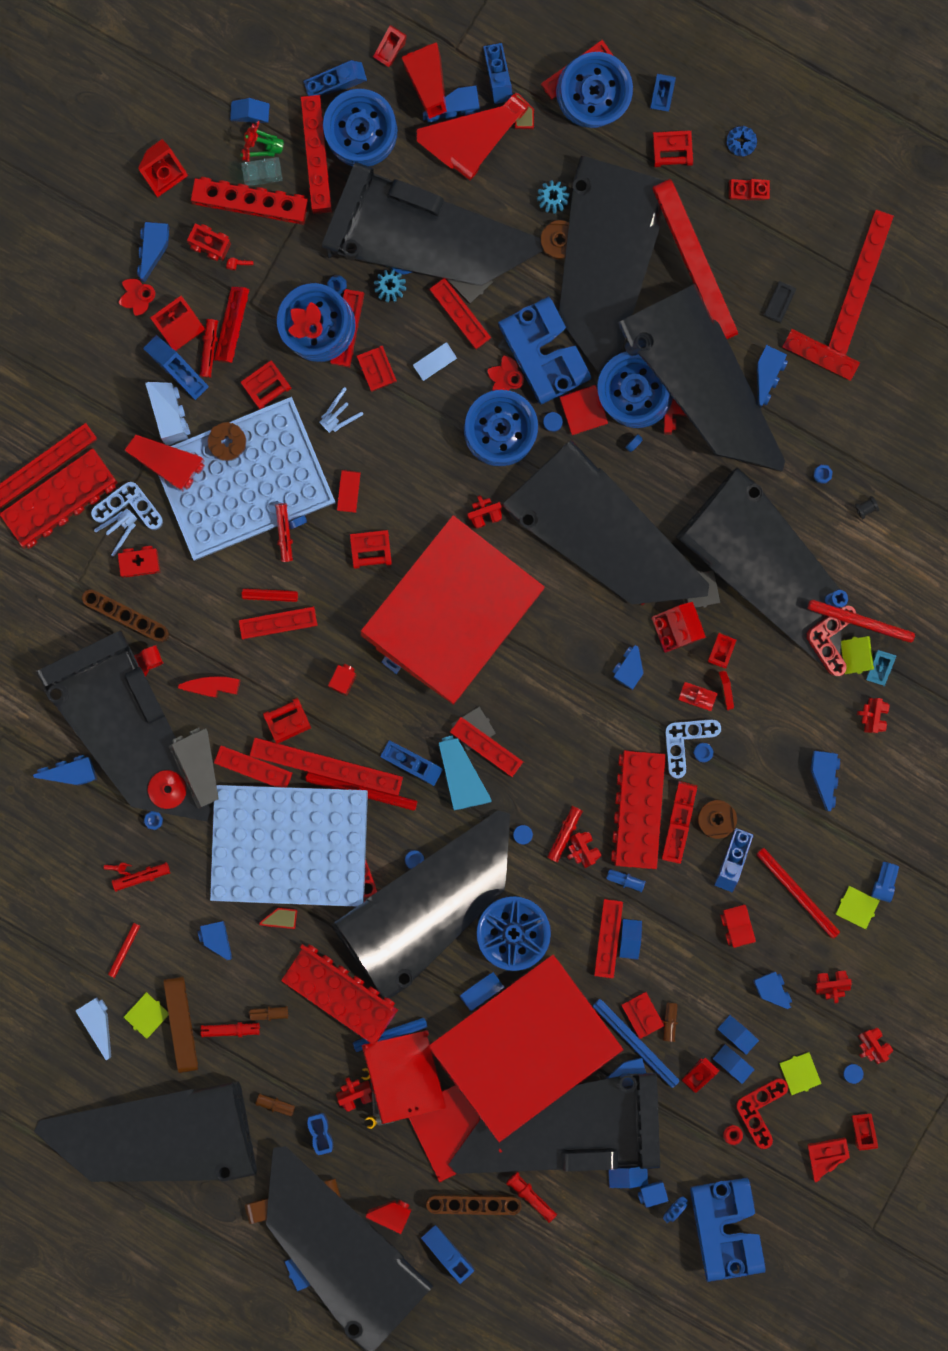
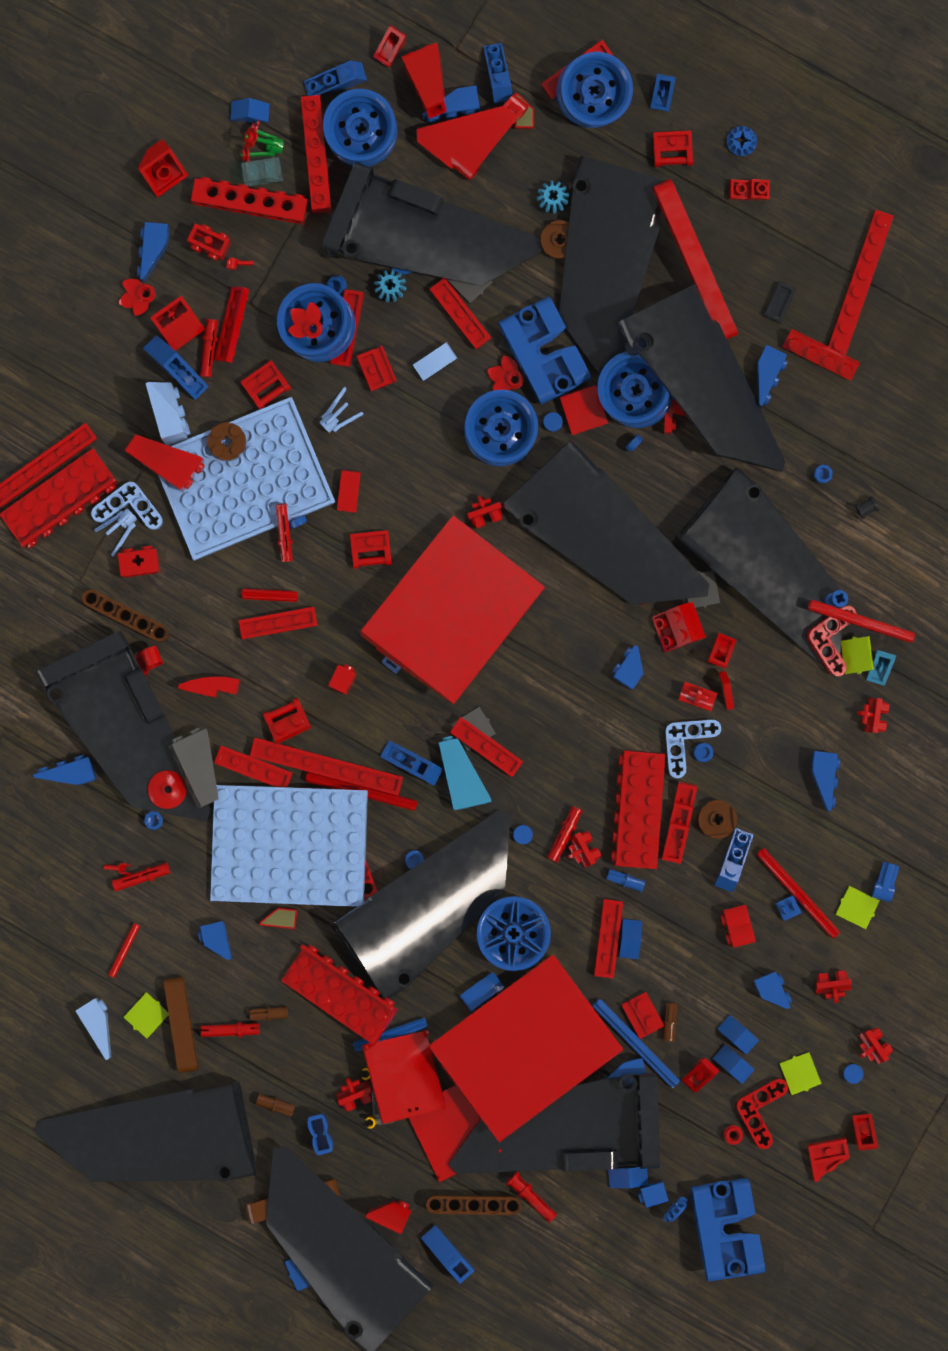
(788, 908): none -> blue tile

